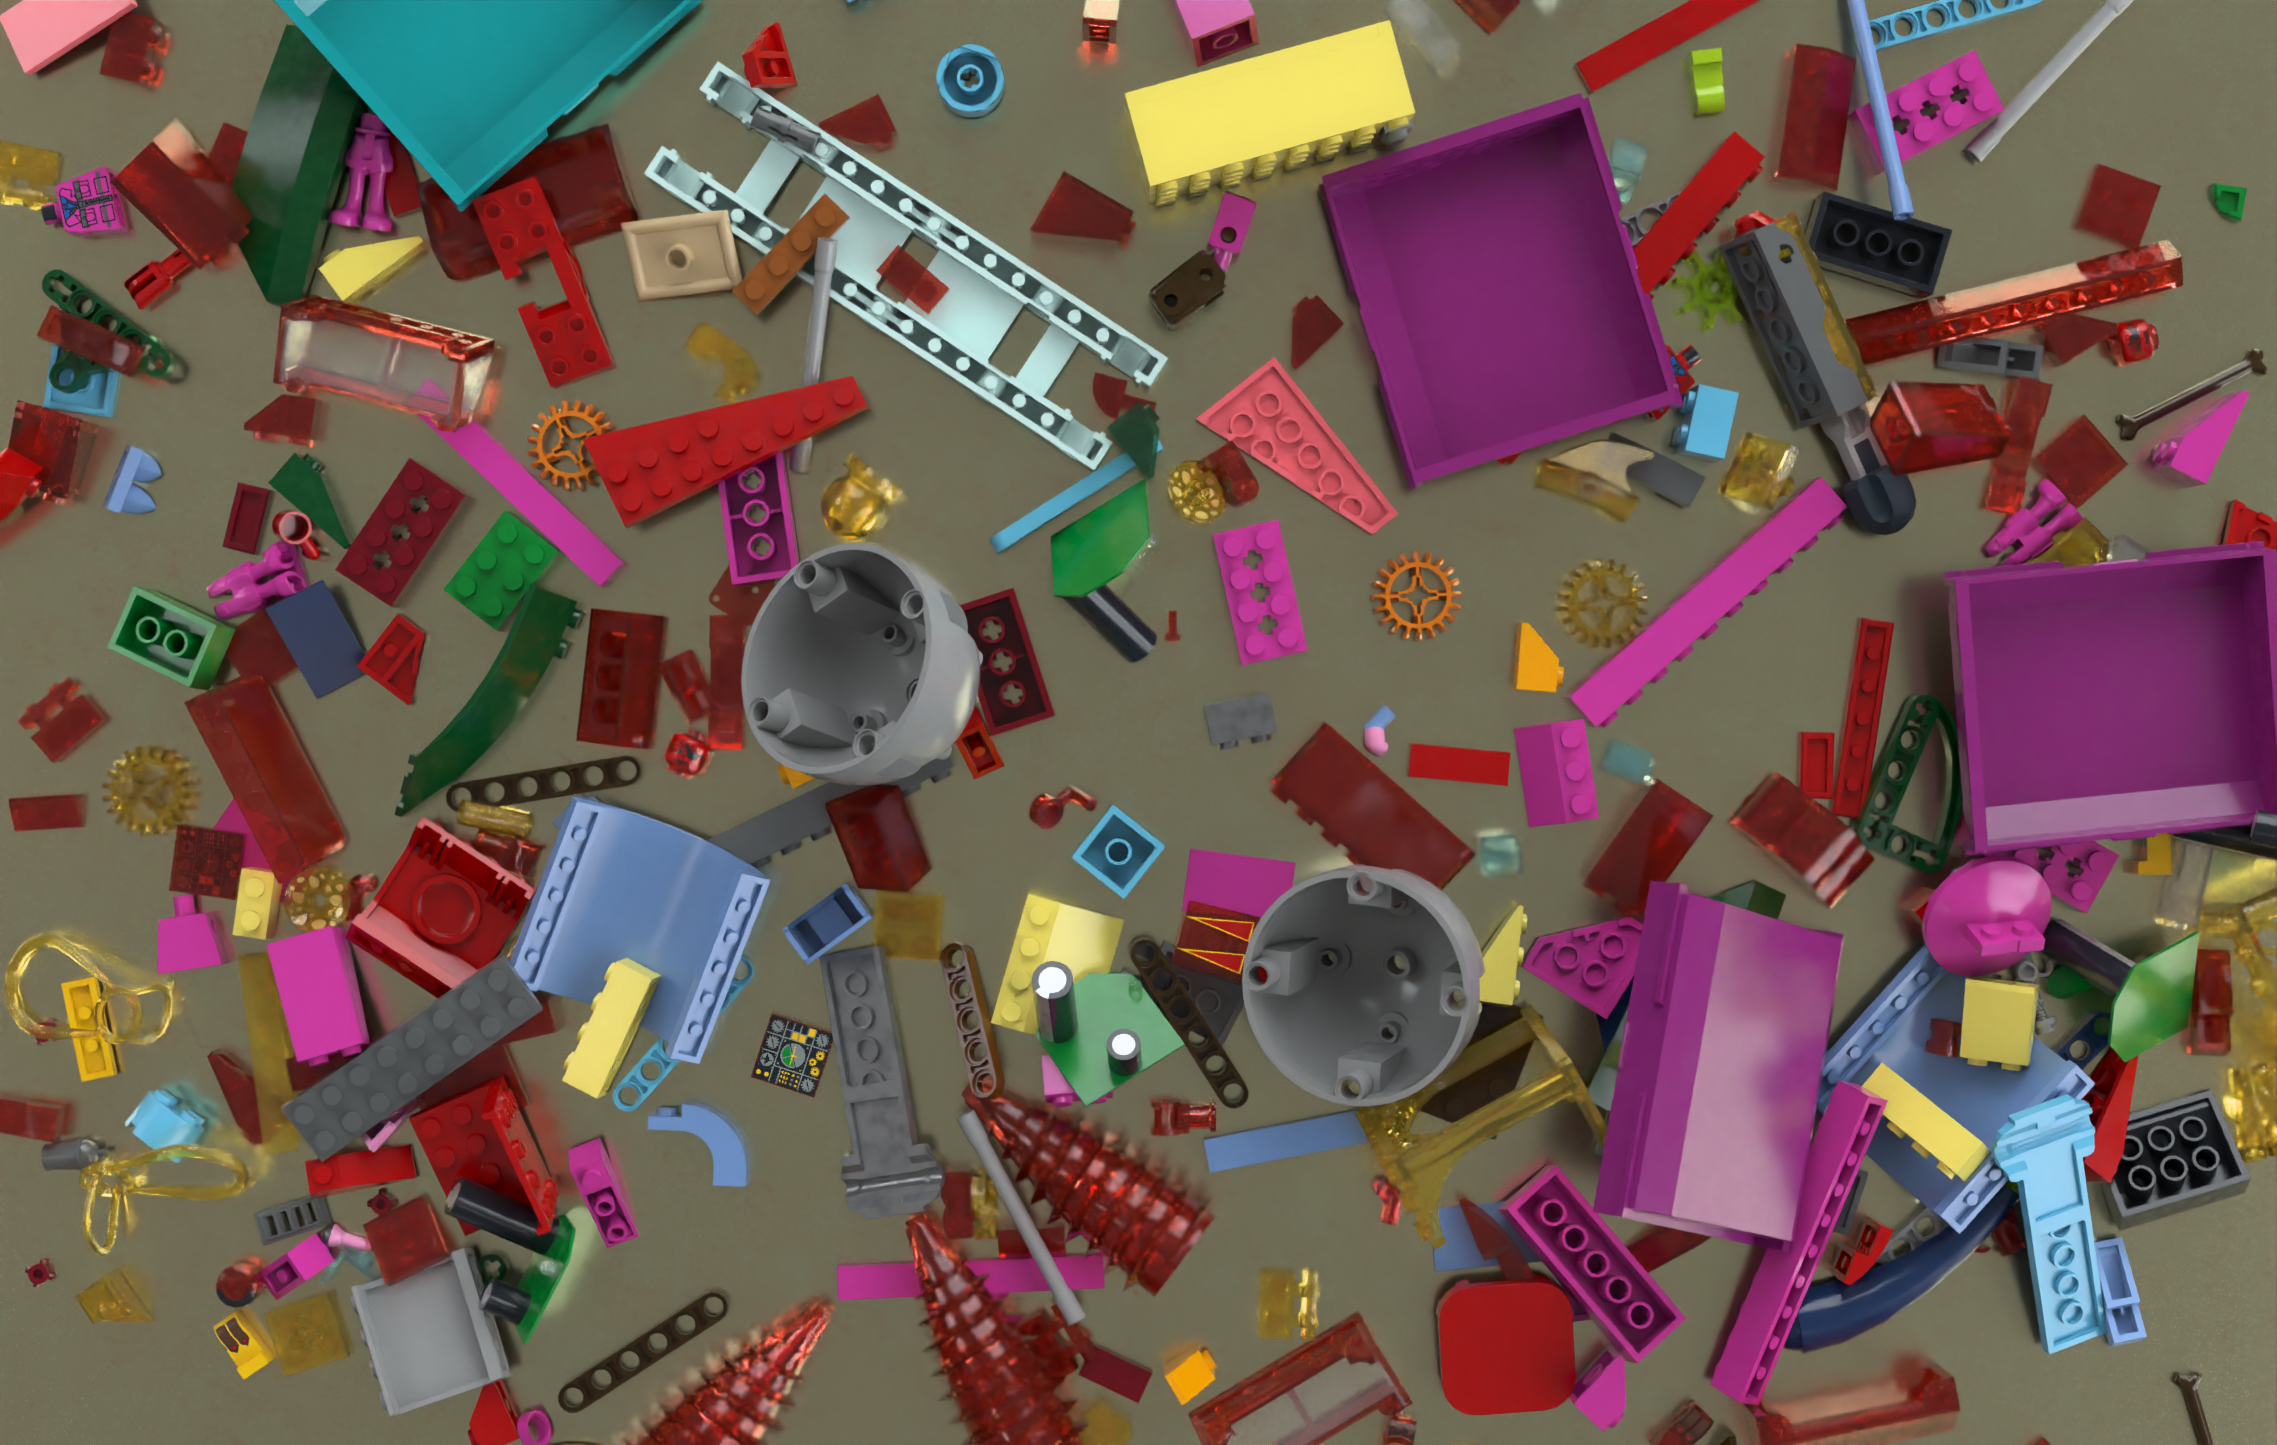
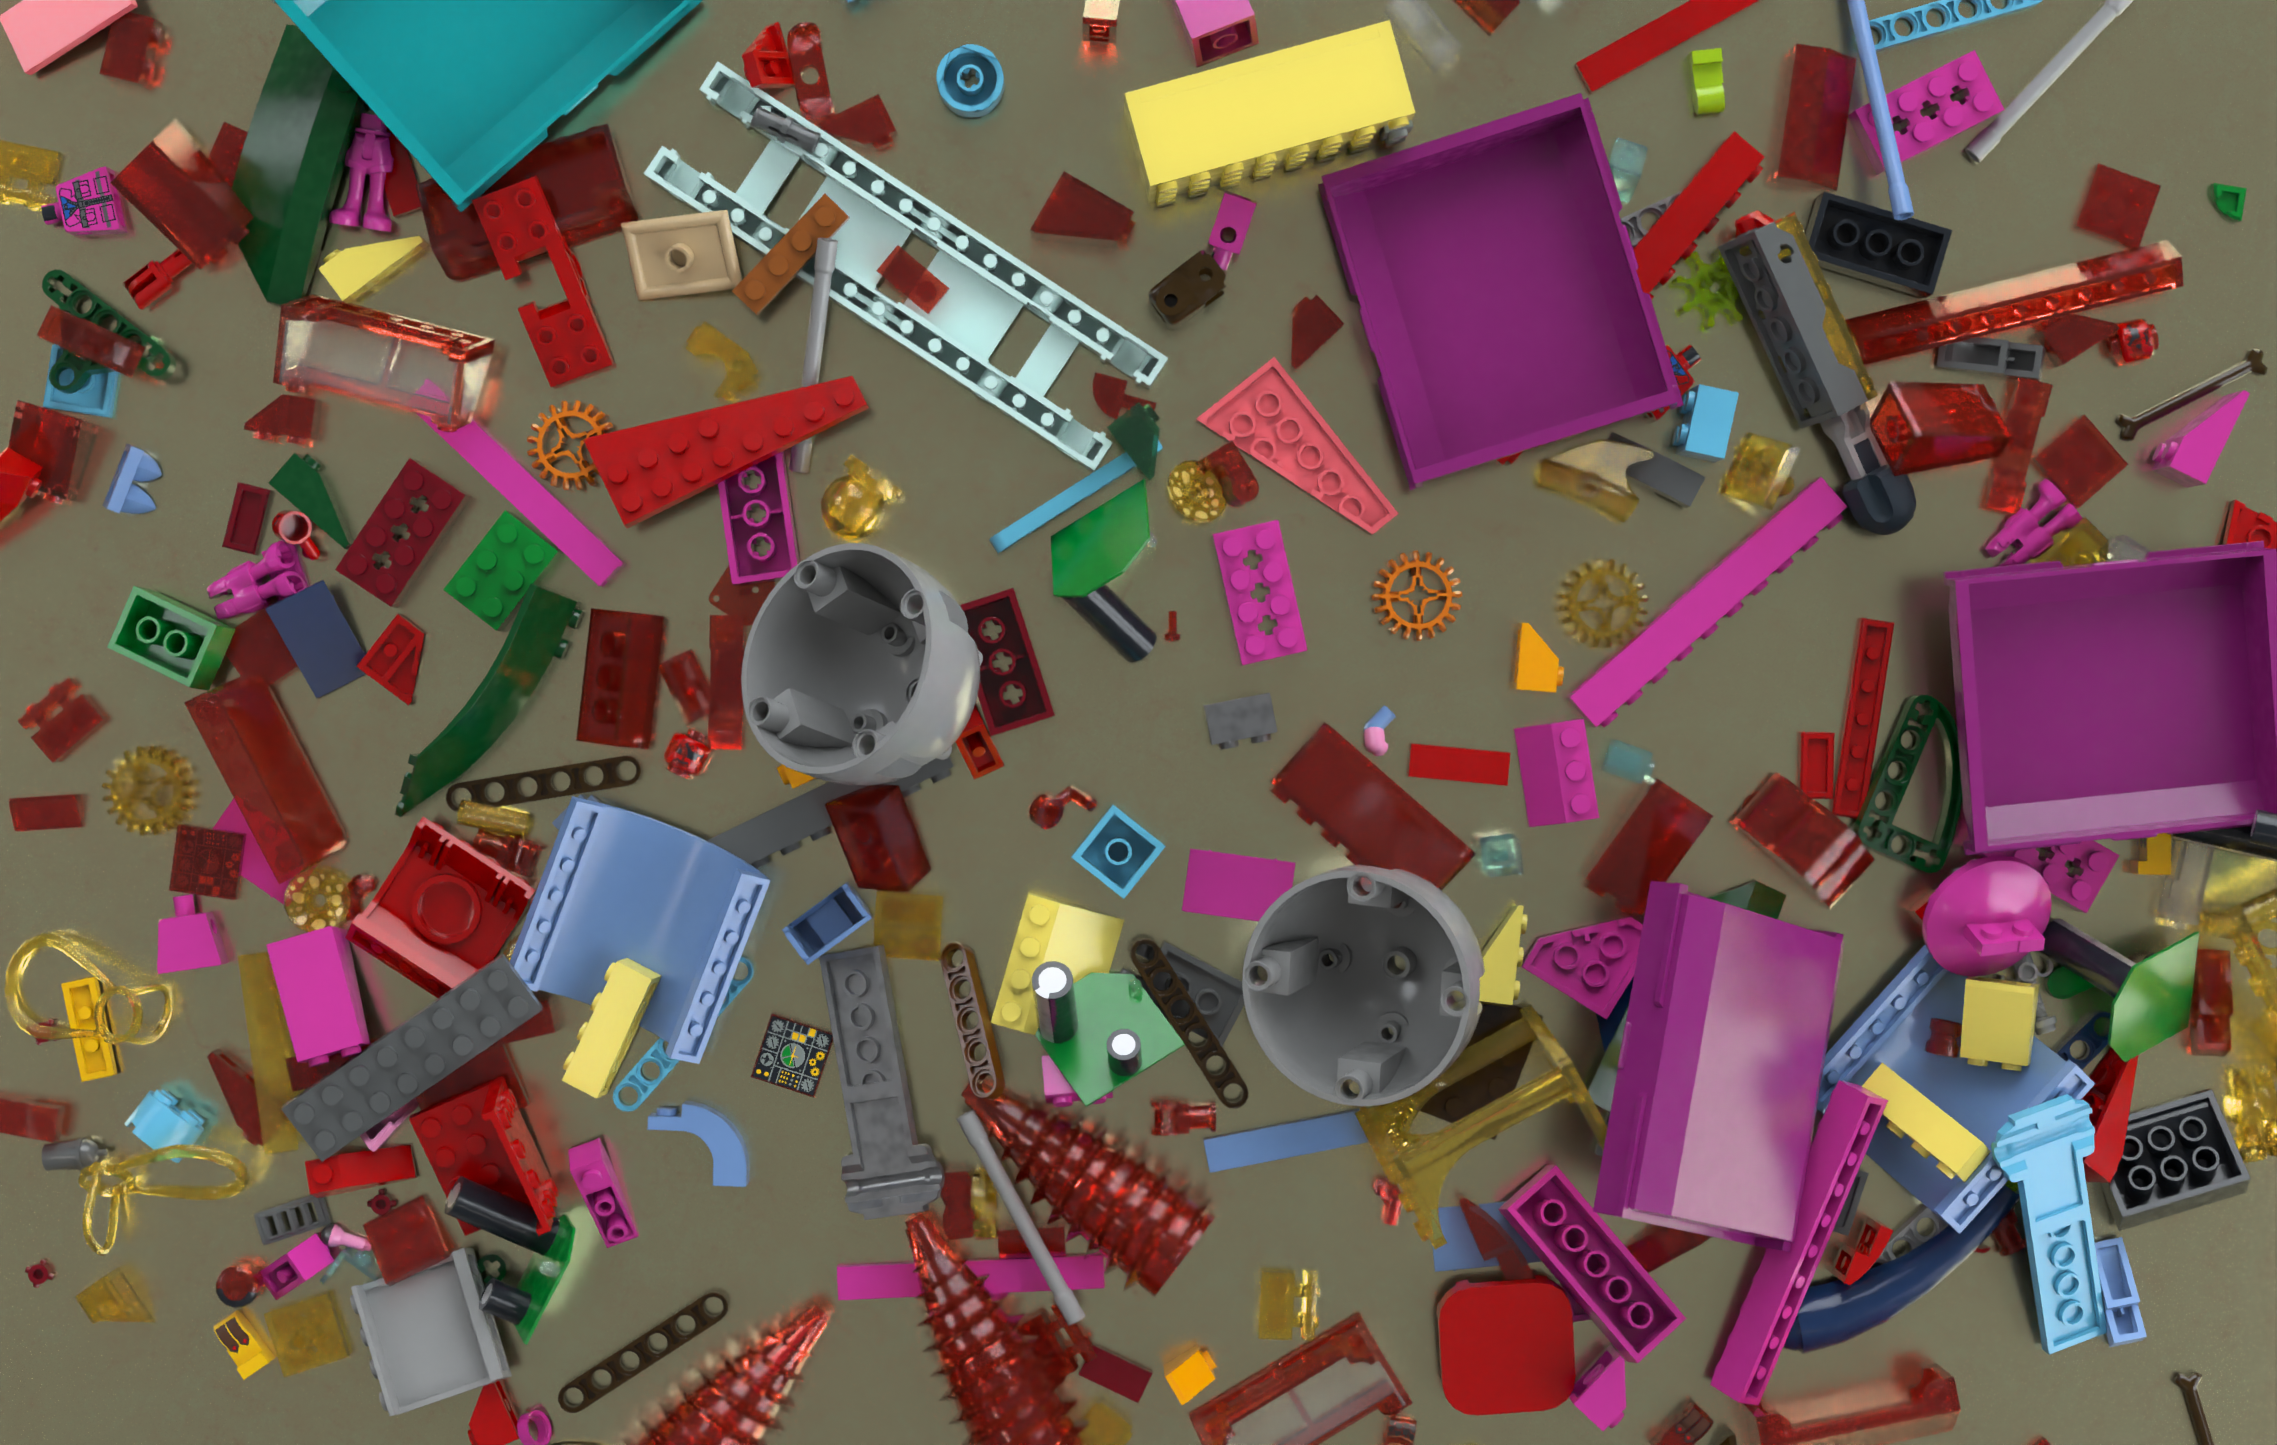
(257, 904): light yellow brick -> none
(805, 50): none -> clear red piece
(1215, 942): clear red slope -> none

